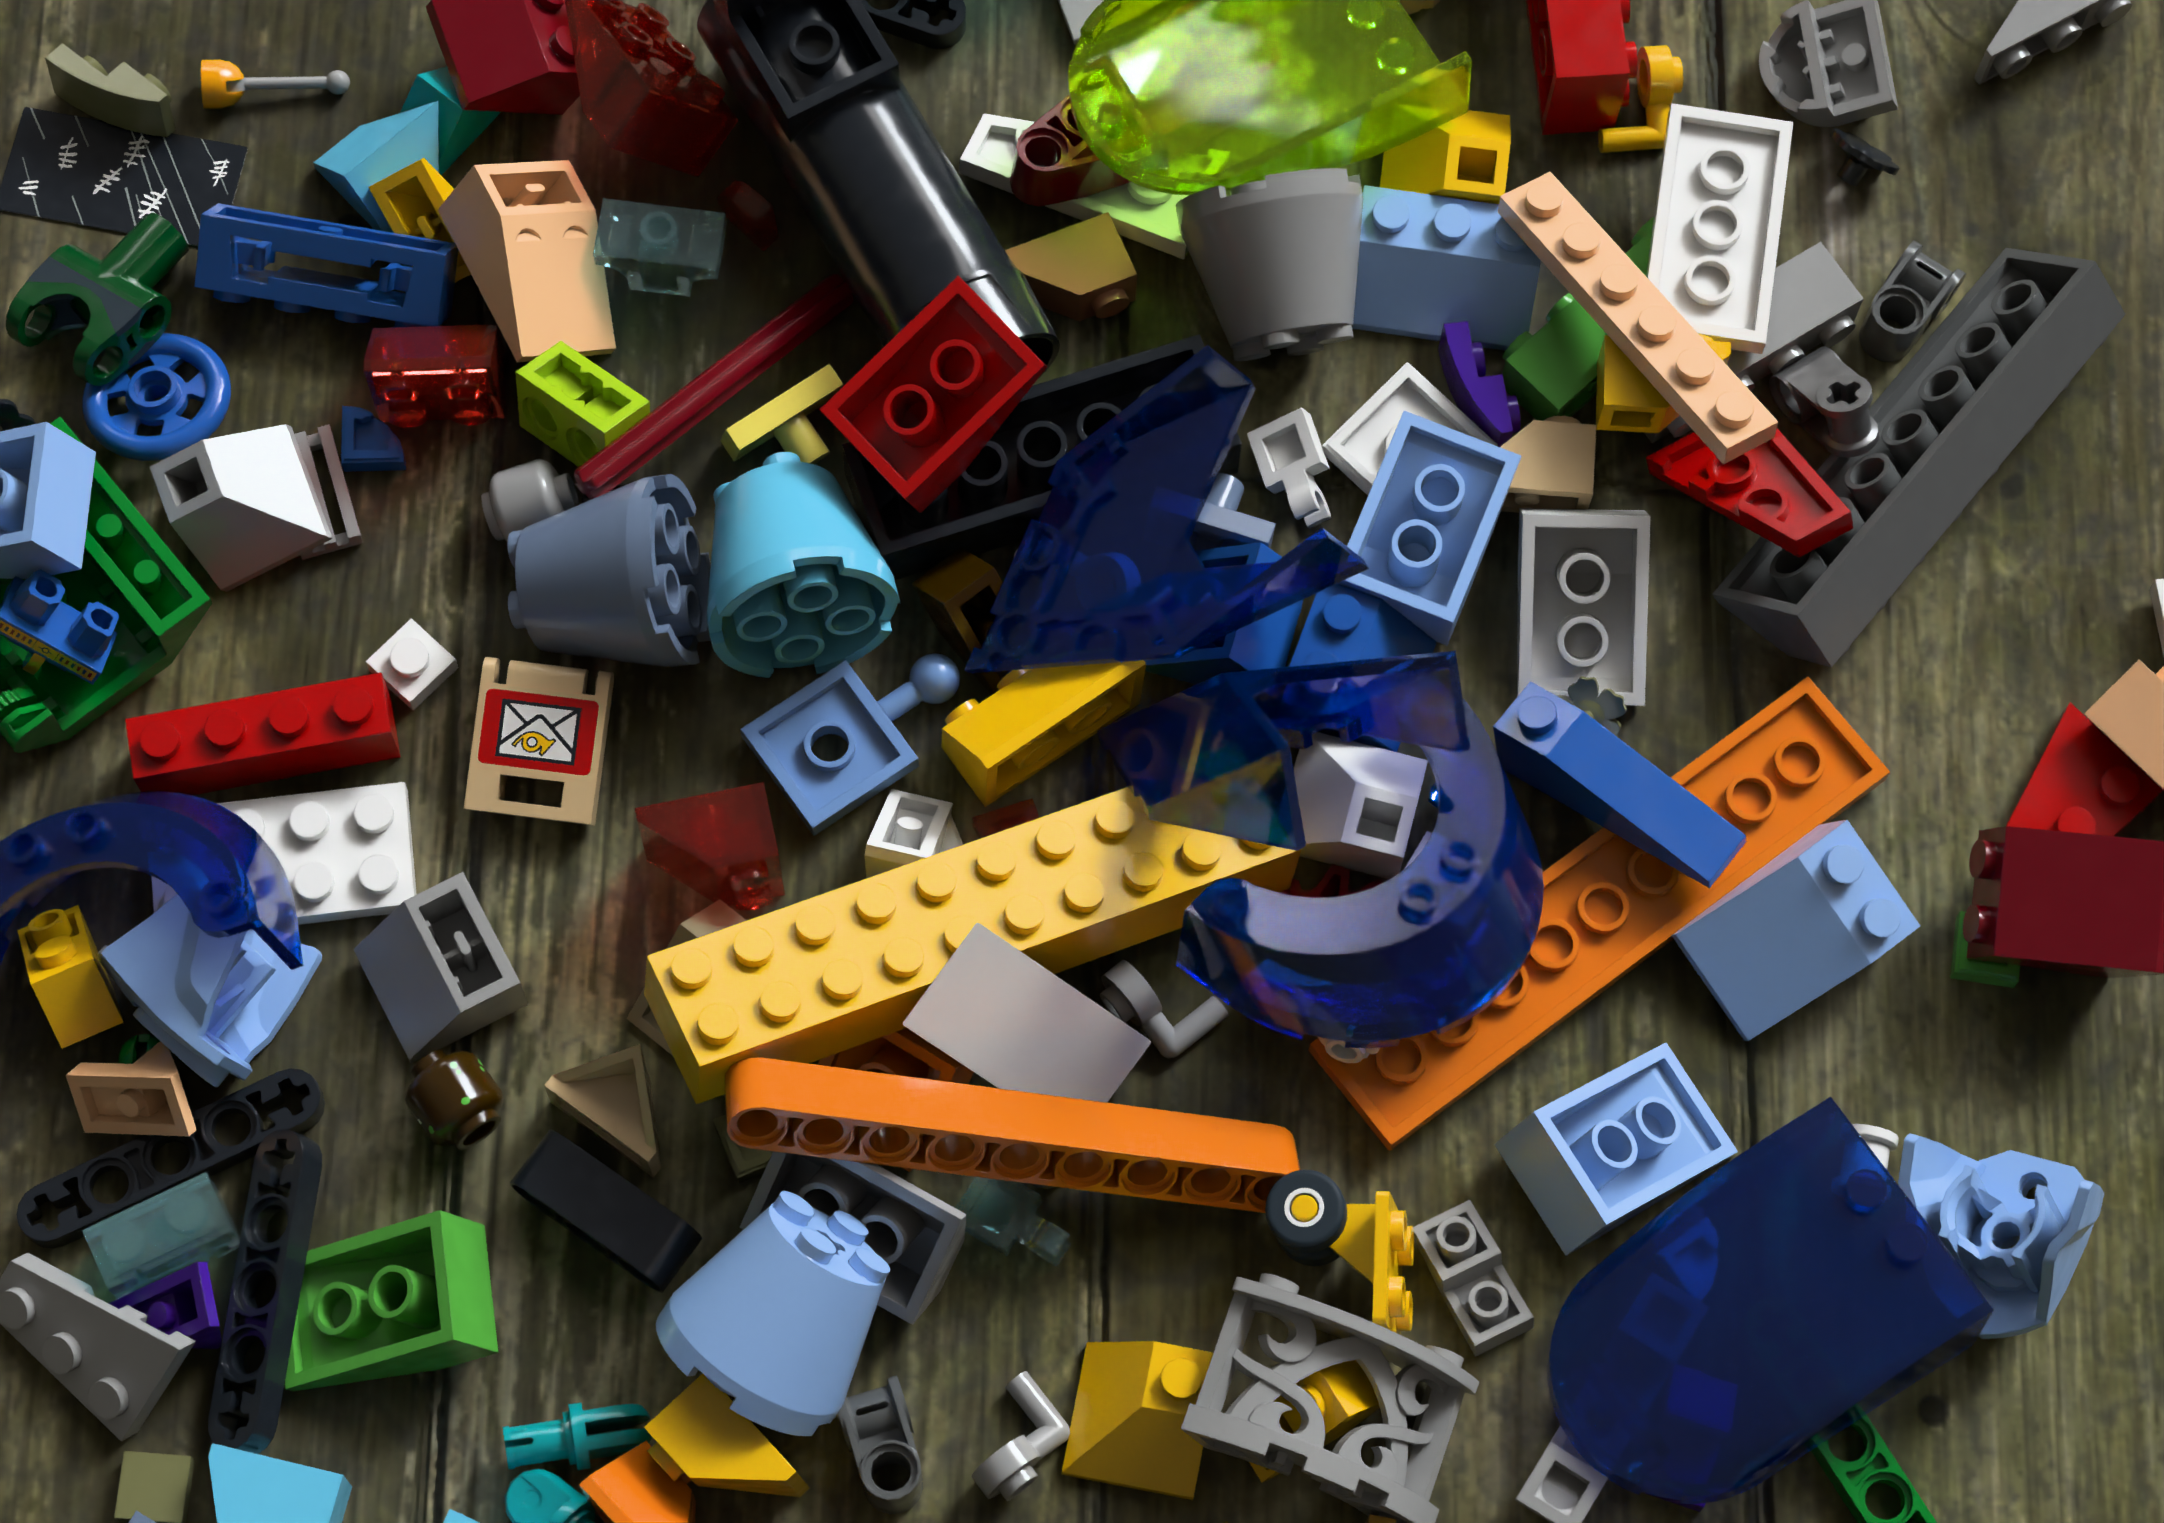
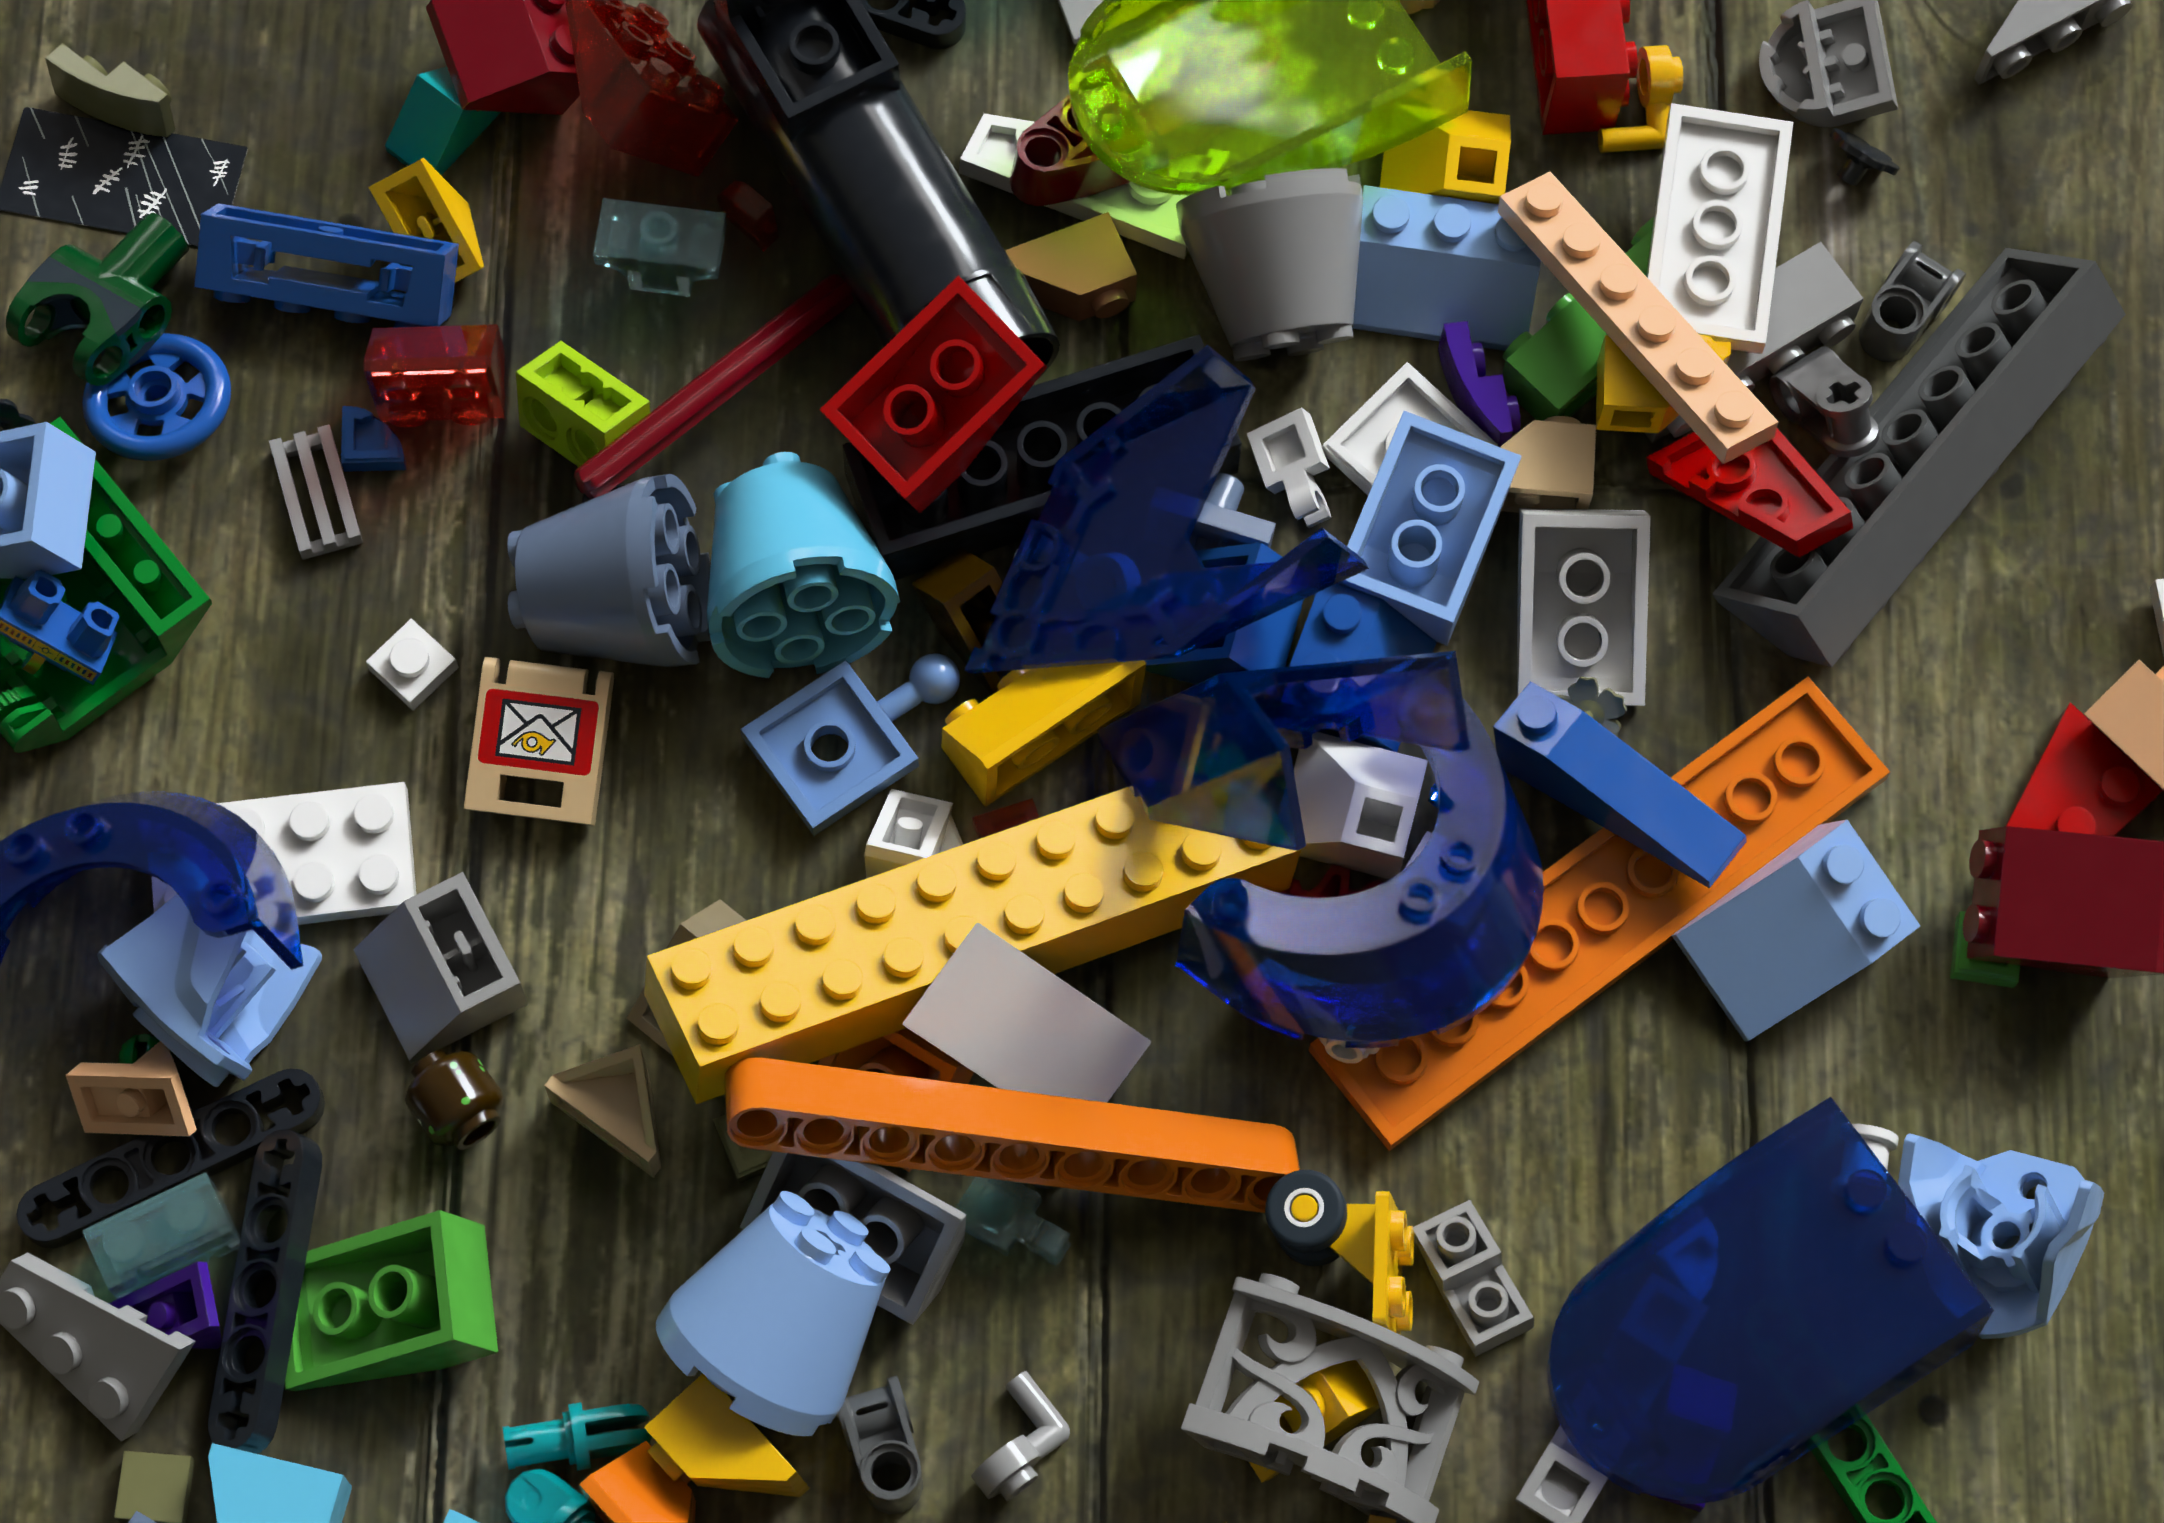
(68, 975): yellow slope -> none
(225, 84): hinge -> none
(242, 503): light grey slope -> none
(264, 737): red brick -> none
(377, 152): medium azure slope -> none
(526, 496): light grey head -> none
(530, 252): light nougat slope -> none
(606, 1211): black beam -> none
(717, 845): clear red slope -> none
(787, 420): light yellow tile -> none
(1133, 999): light grey plate -> none
(1133, 1414): yellow slope -> none
(1614, 1147): light blue slope -> none

